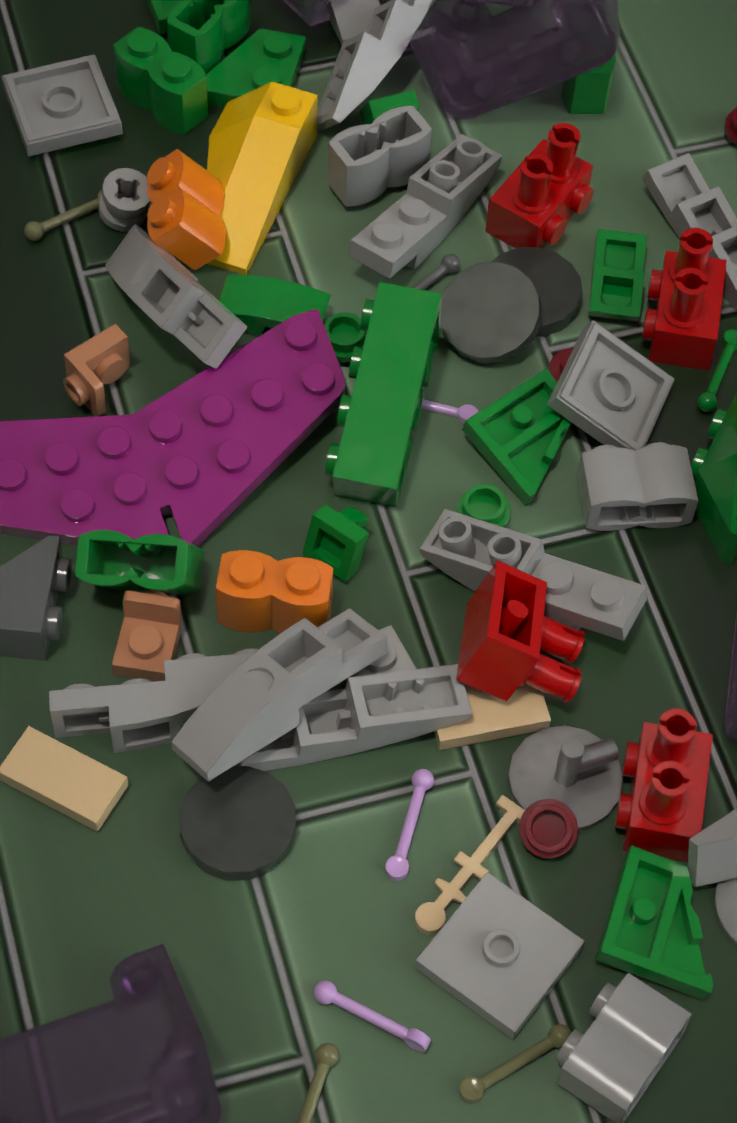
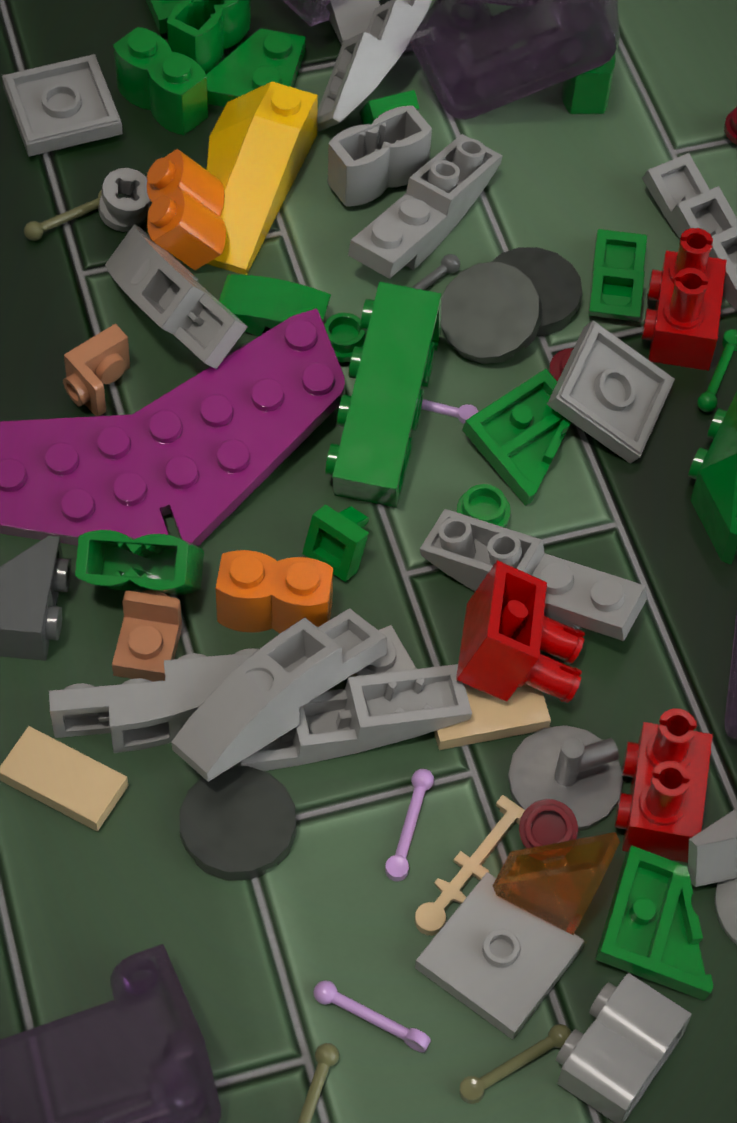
(542, 192): red brick -> none
(557, 878): none -> clear orange slope
(636, 487): light grey brick -> none

